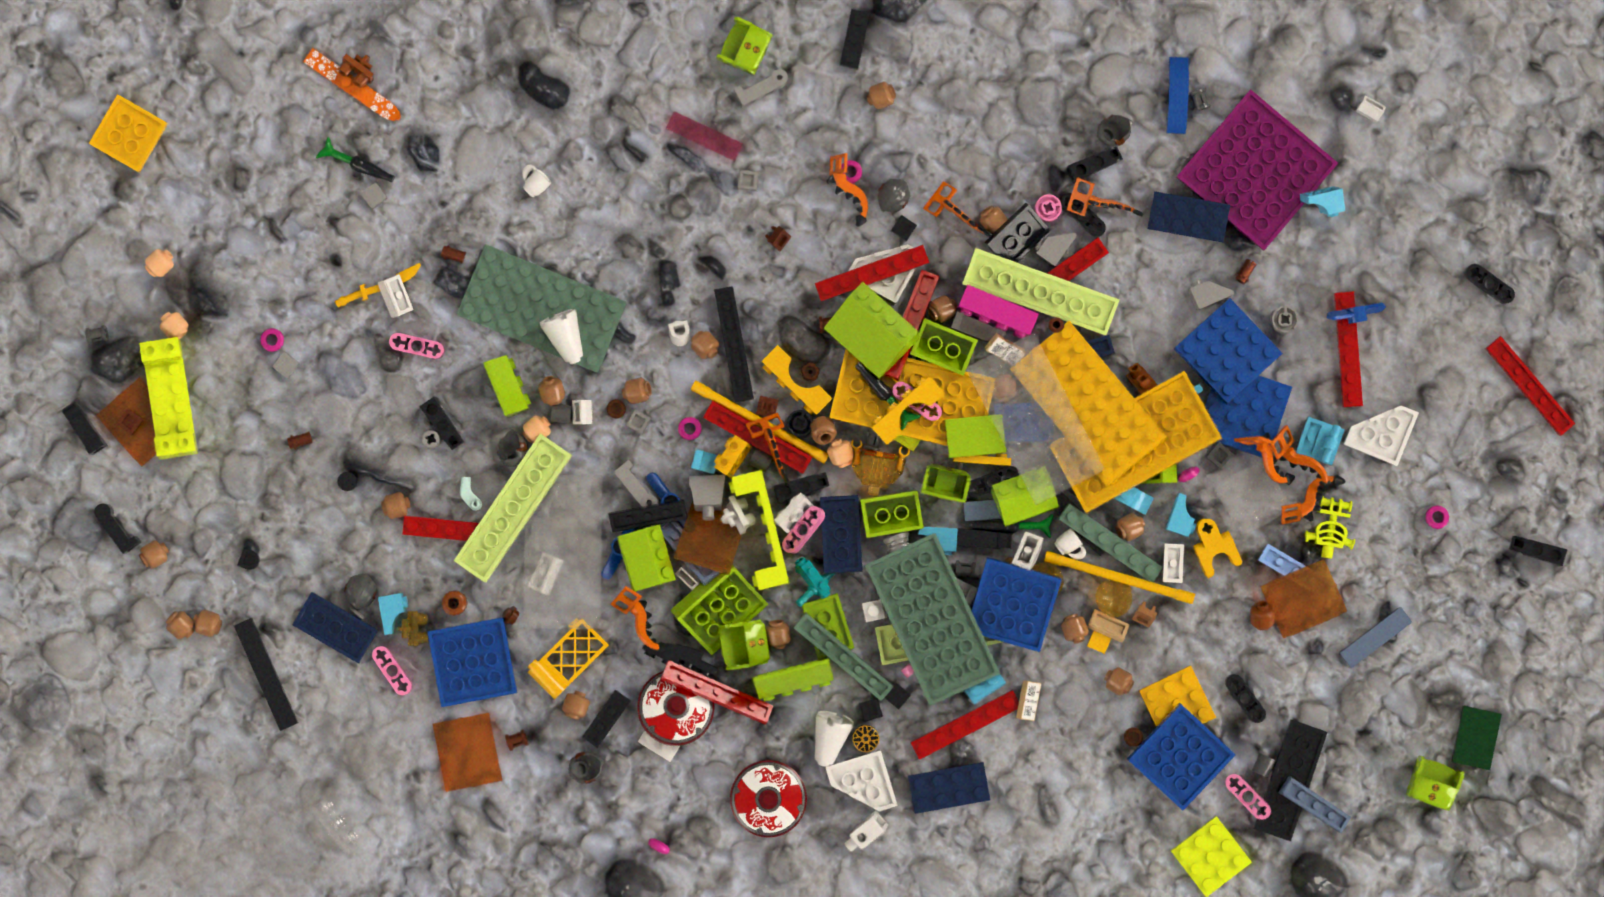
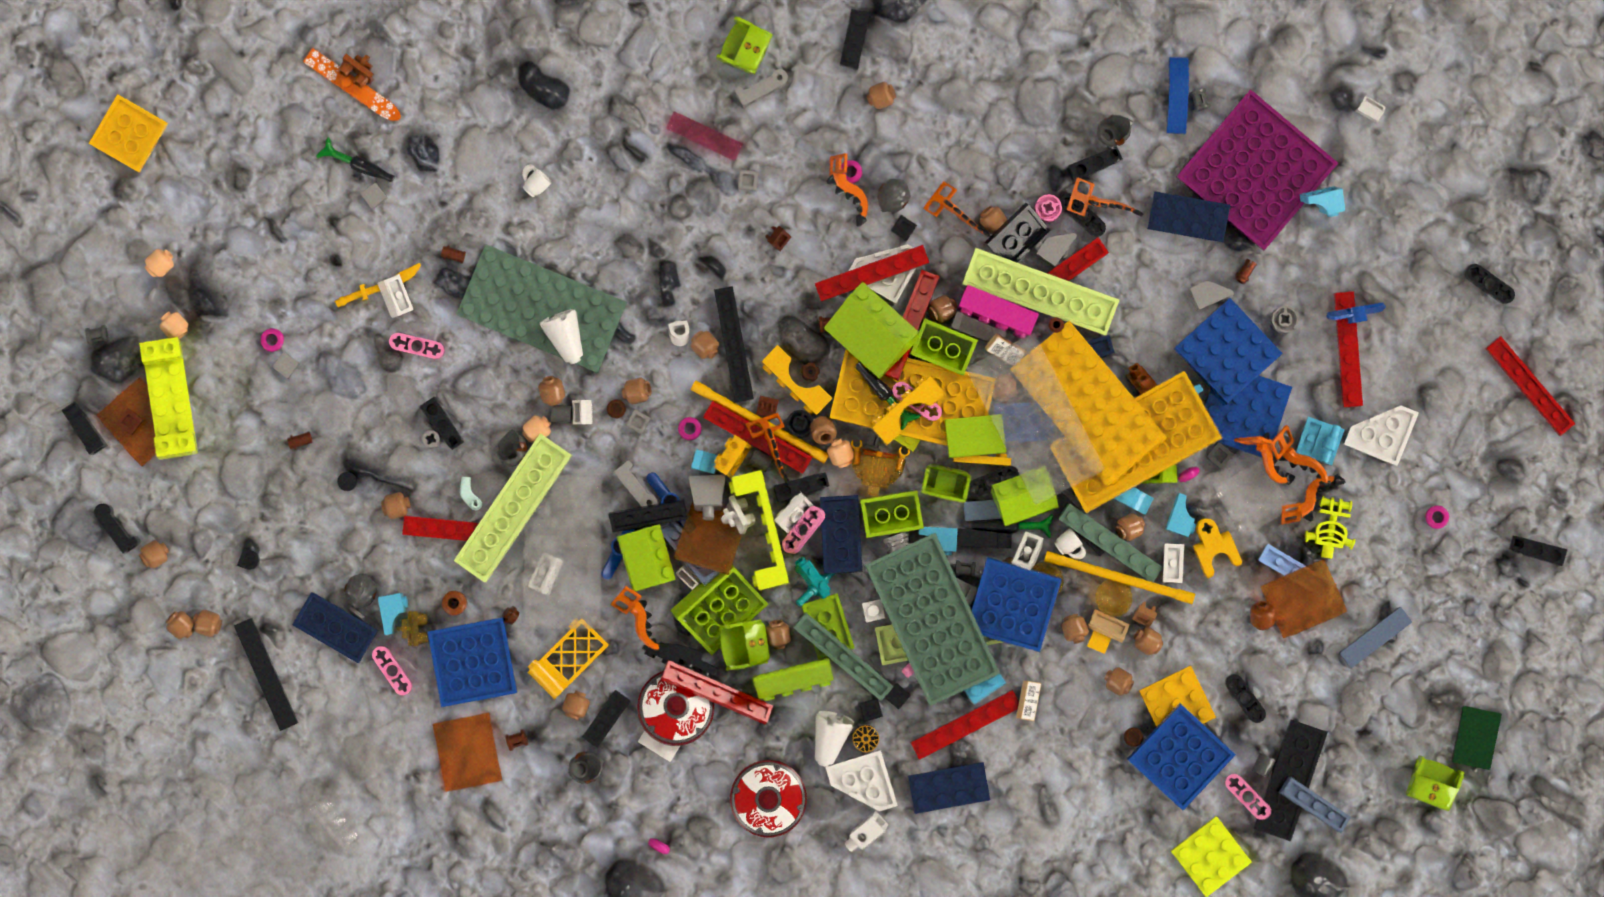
(507, 385): lime slope -> none
(1148, 641): none -> medium nougat head

